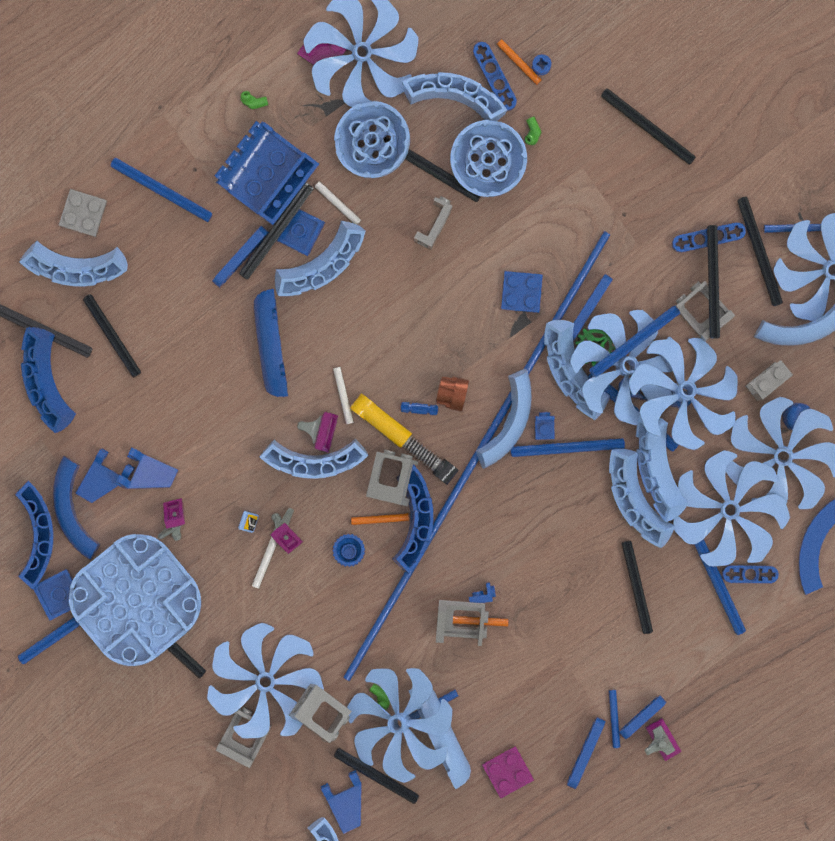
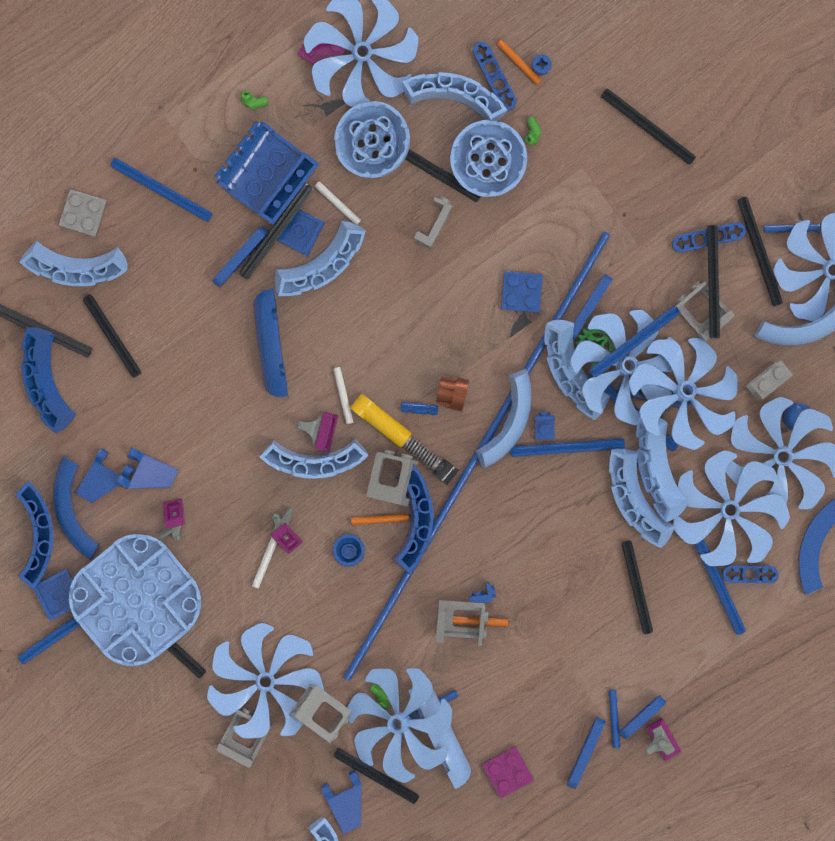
(248, 521): slope -> none

